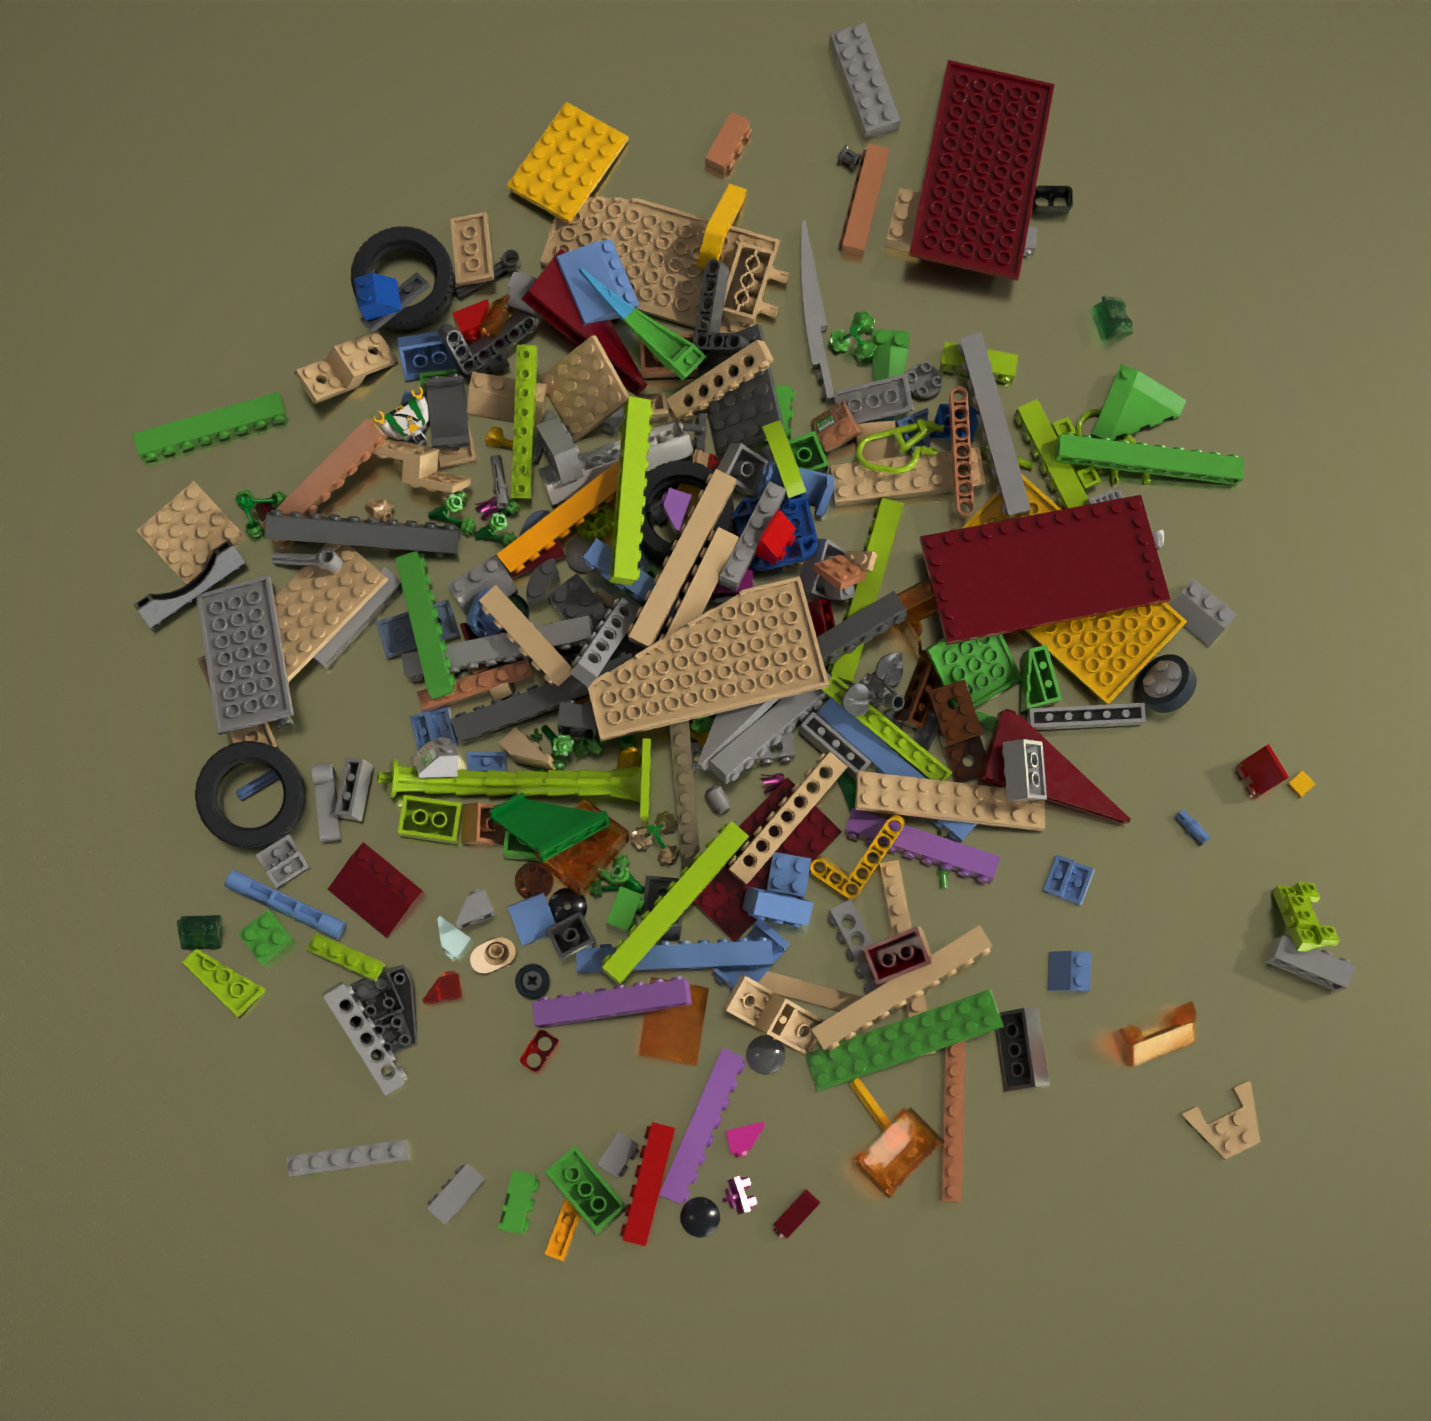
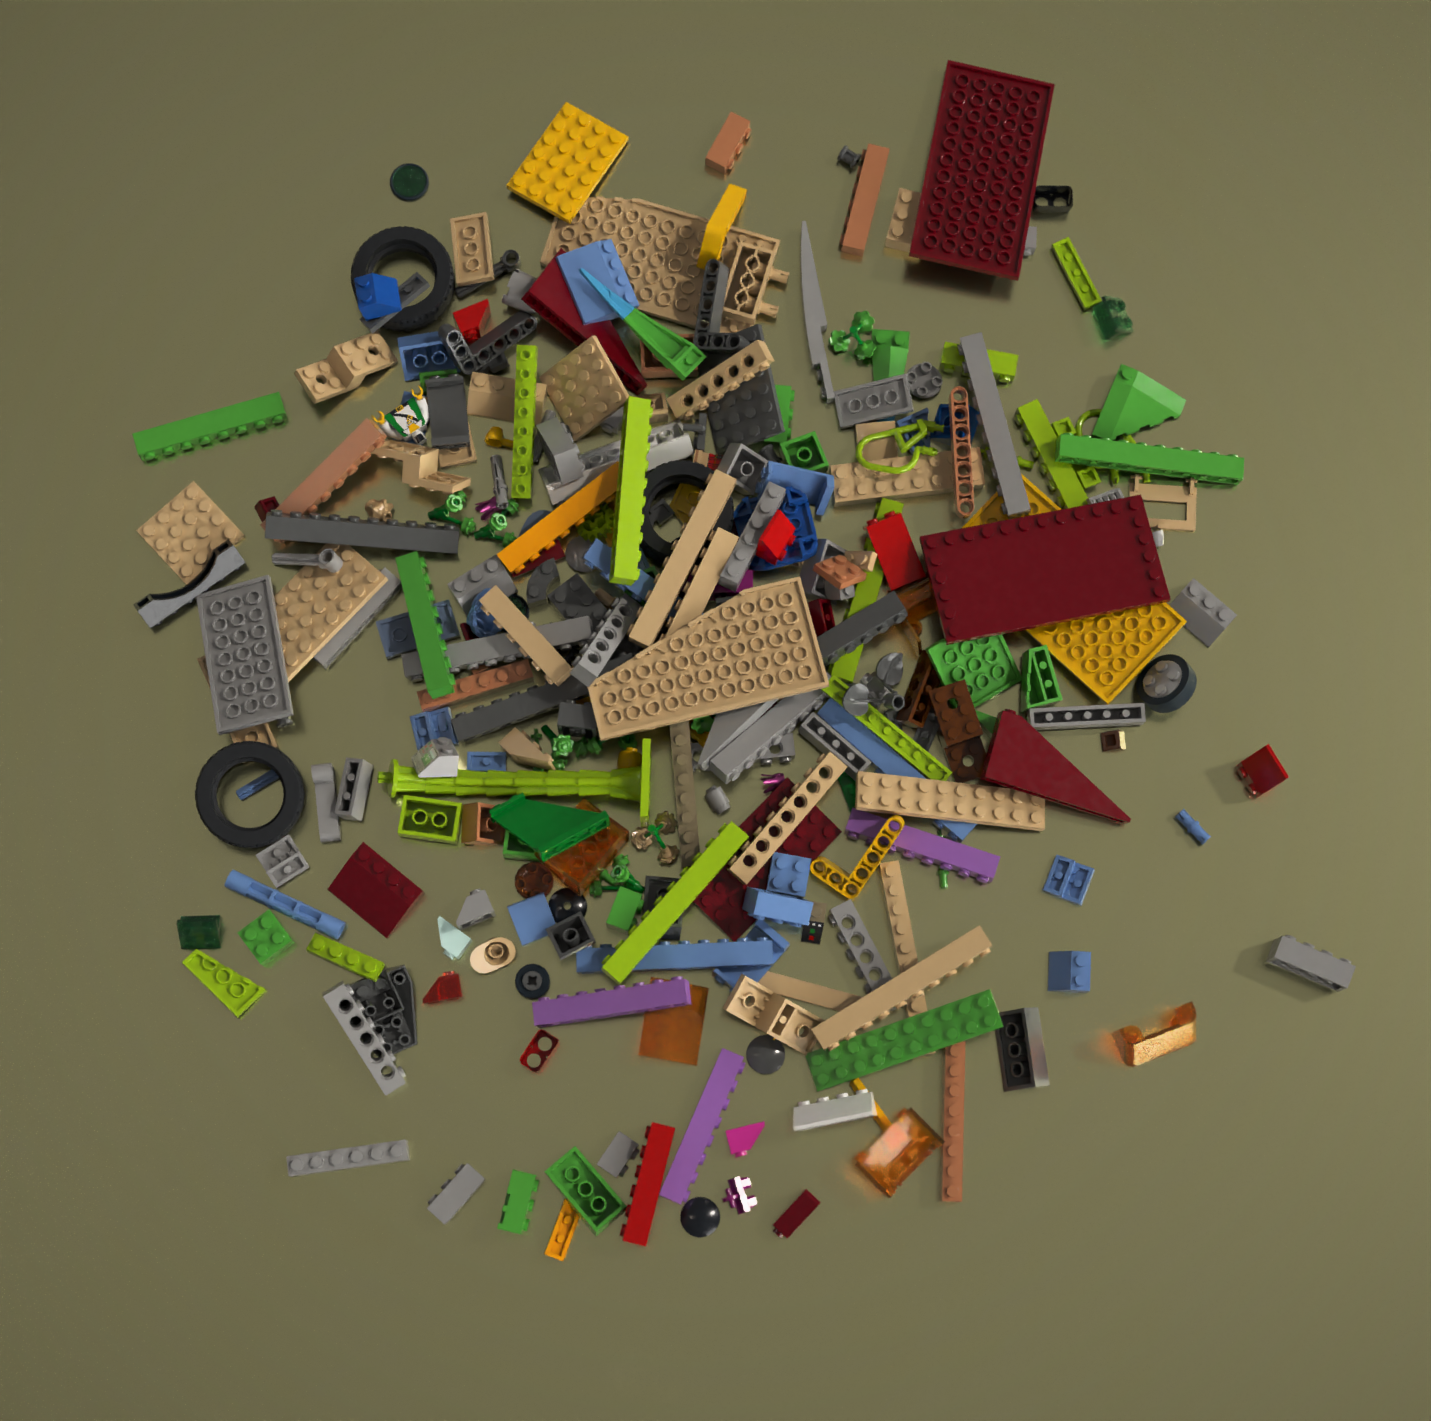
(247, 501): plant -> none
(409, 181): none -> clear green wheel
(495, 317): clear orange panel -> none
(502, 691): tan slope -> none
(676, 507): medium lavender slope -> none
(784, 459): lime slope -> none
(813, 932): none -> slope
(834, 1111): none -> white slope
(835, 427): nougat slope -> none
(864, 81): light grey brick -> none
(894, 550): none -> red panel
(898, 955): dark red slope -> none
(1024, 770): light grey slope -> none
(1076, 273): none -> lime plate
(1113, 740): none -> reddish brown slope
(1168, 493): none -> tan piece
(1233, 1131): tan wing -> none
(1300, 916): lime bracket -> none
(1301, 784): yellow tile -> none

